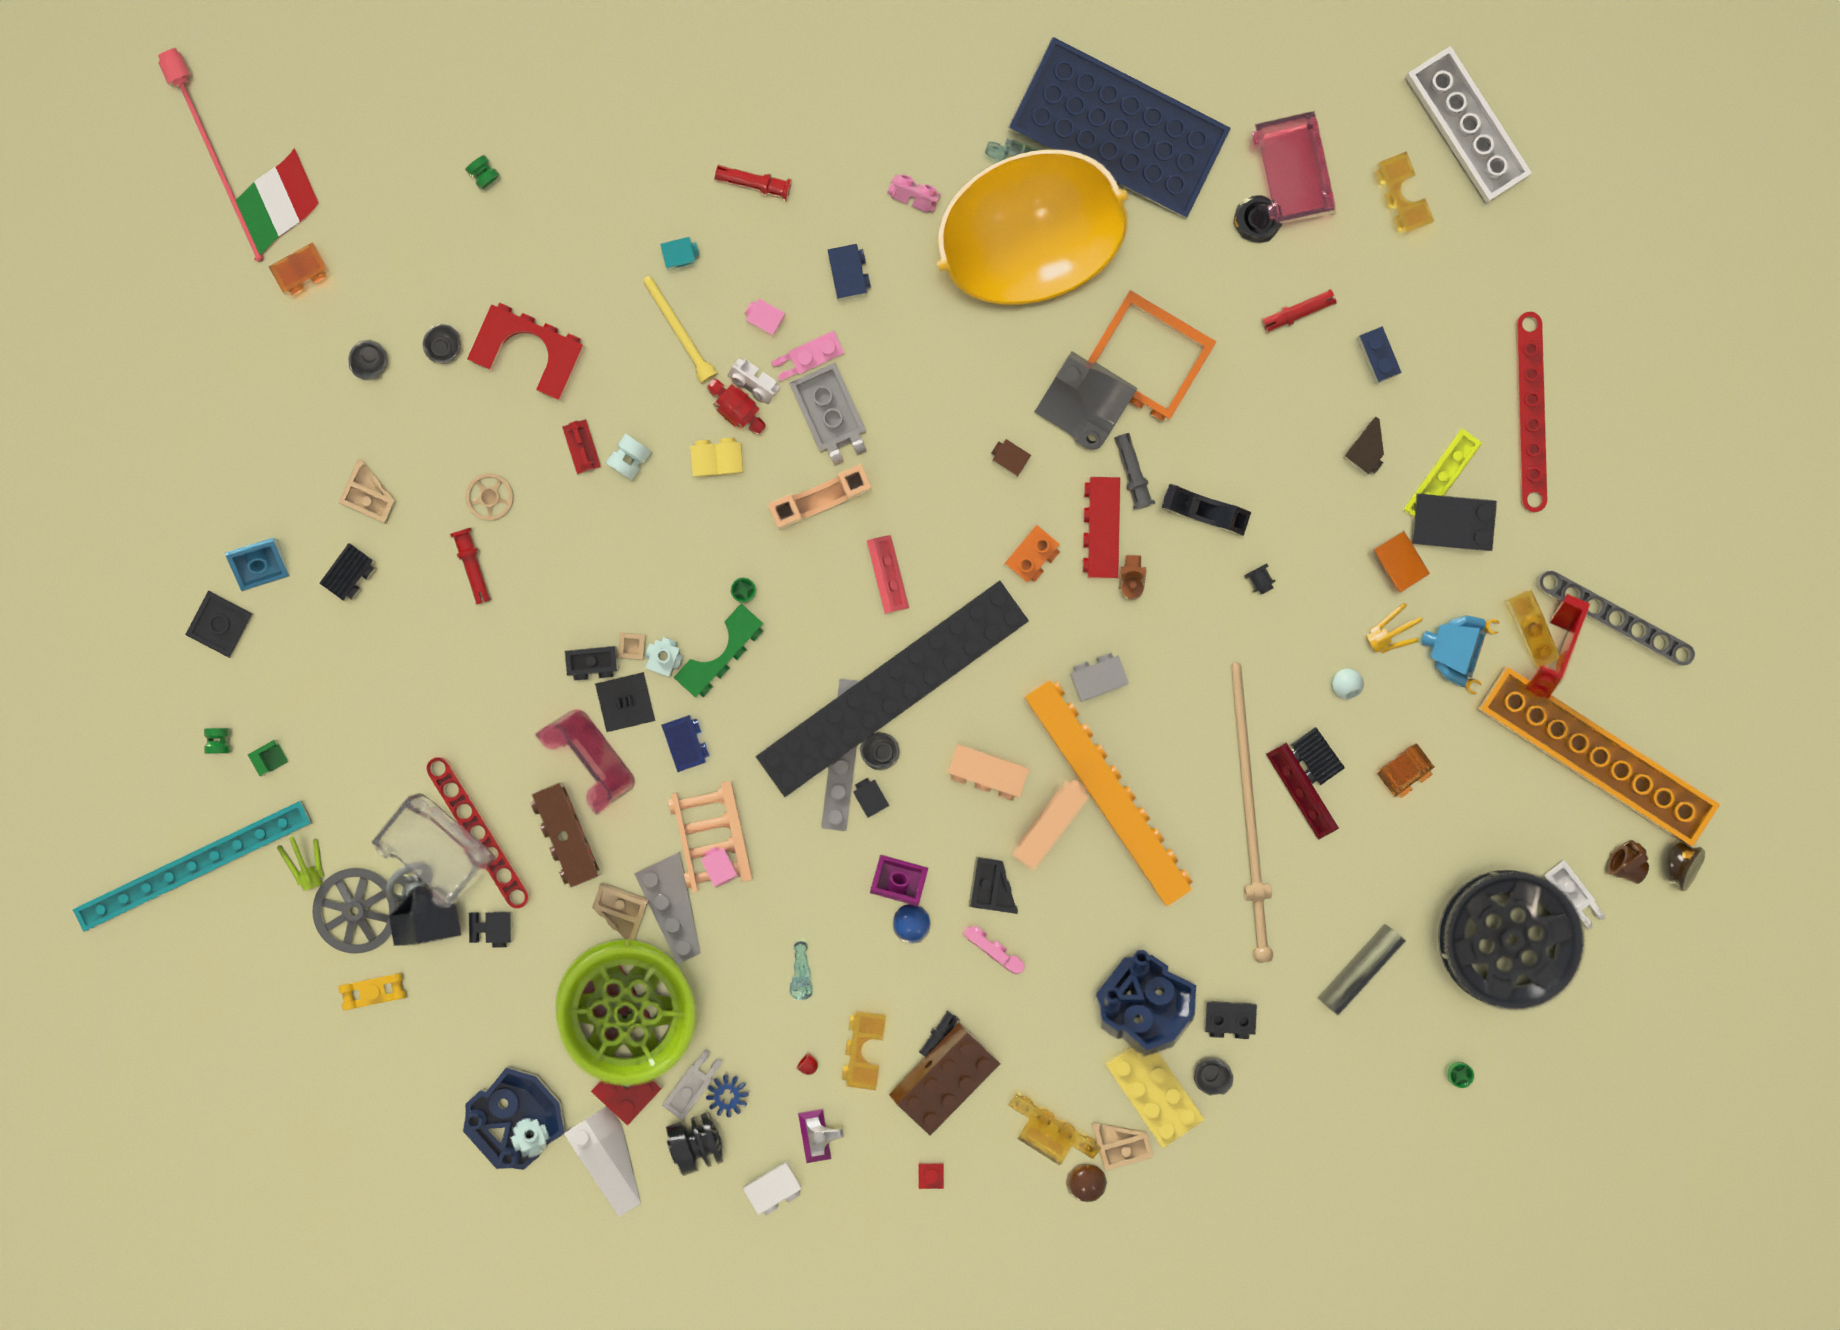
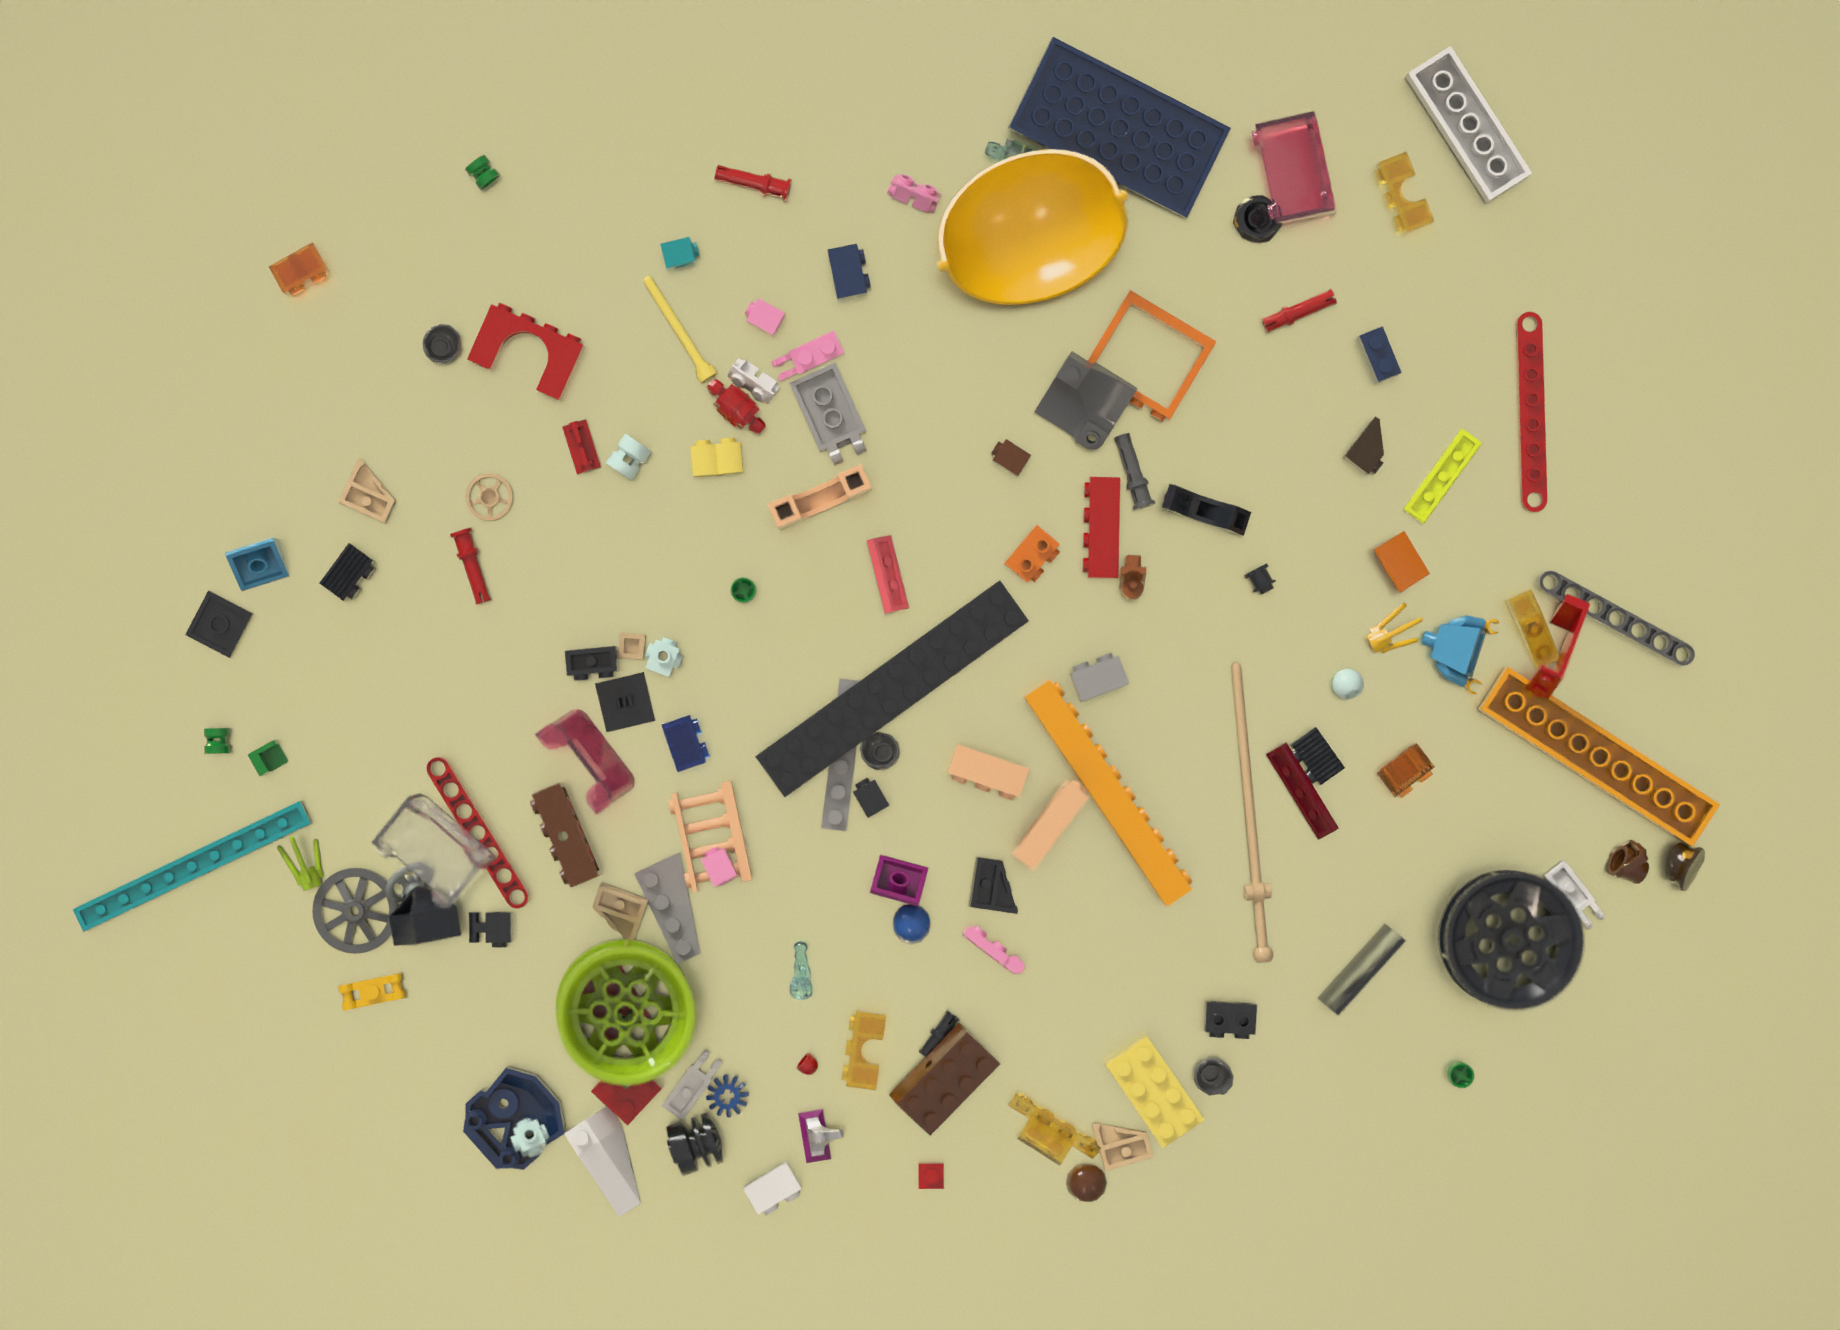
(272, 201): flag -> none
(367, 359): dark grey hair -> none
(741, 627): green arch -> none
(1162, 1016): dark blue brick -> none
(1454, 522): black slope -> none

